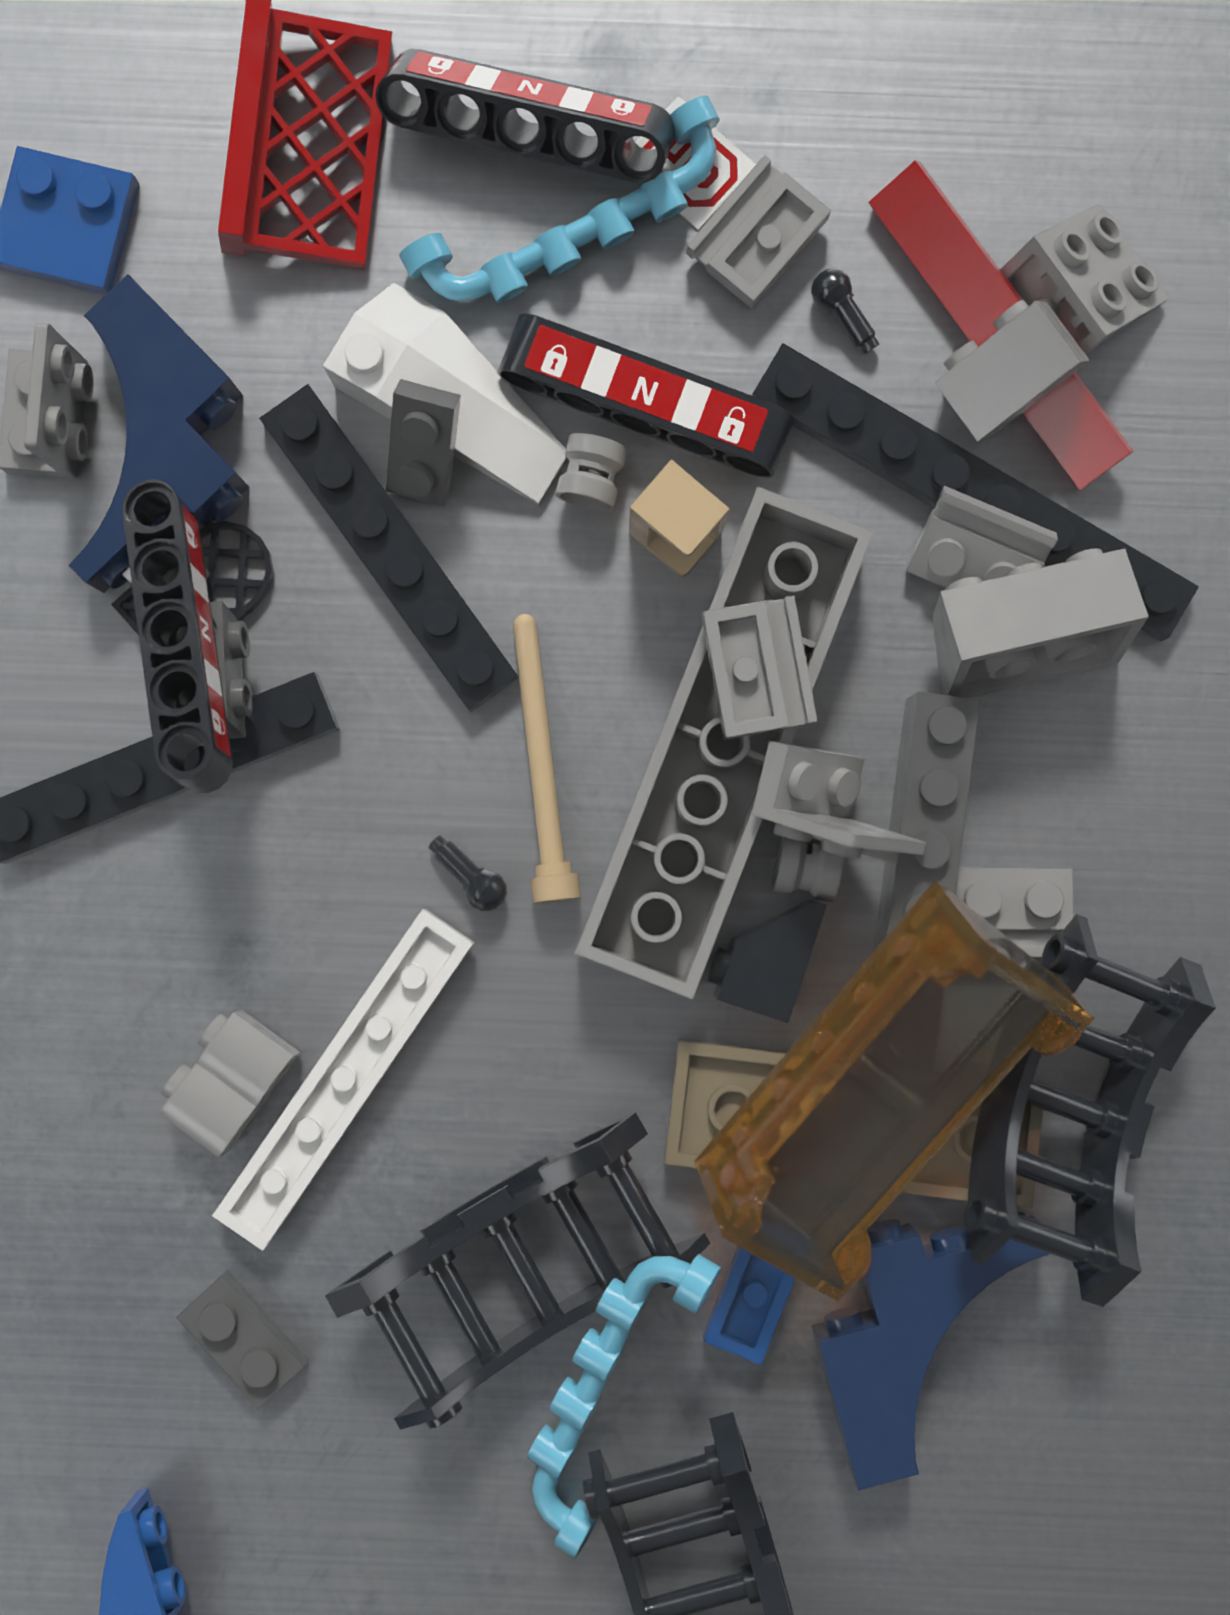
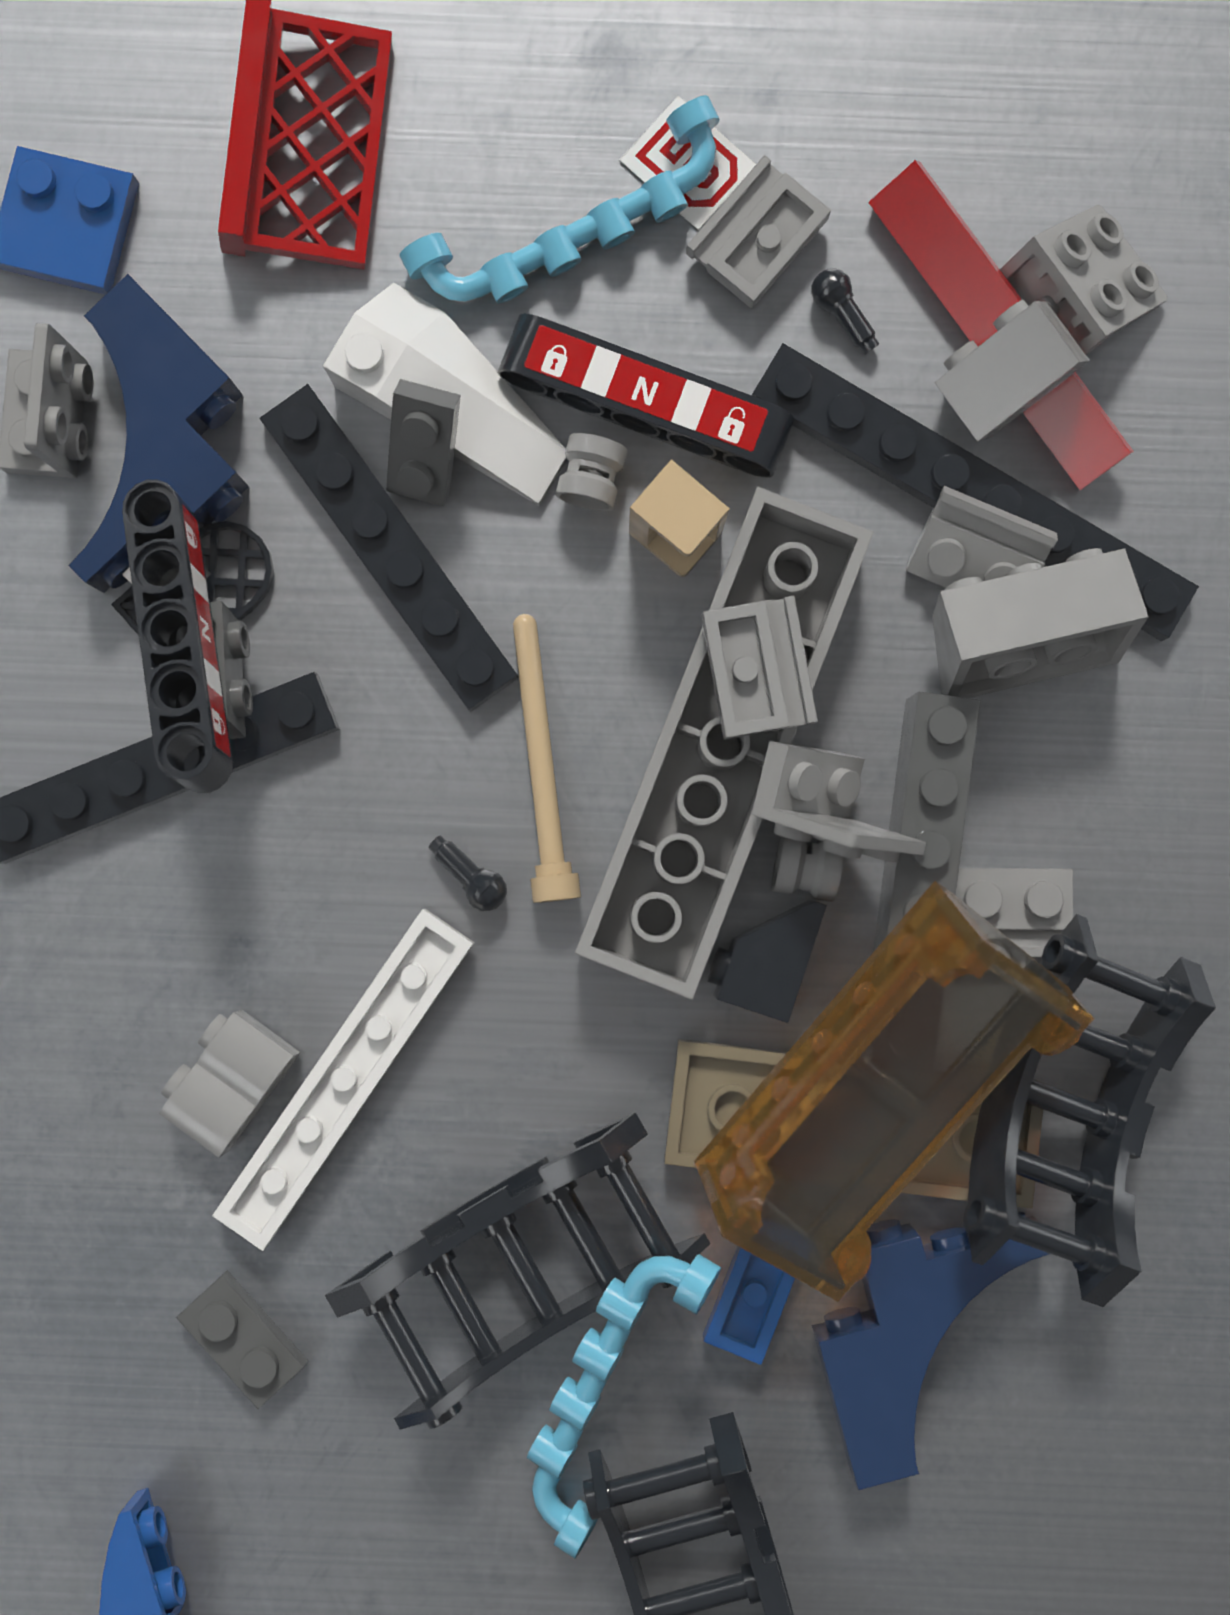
(501, 128): black beam -> none

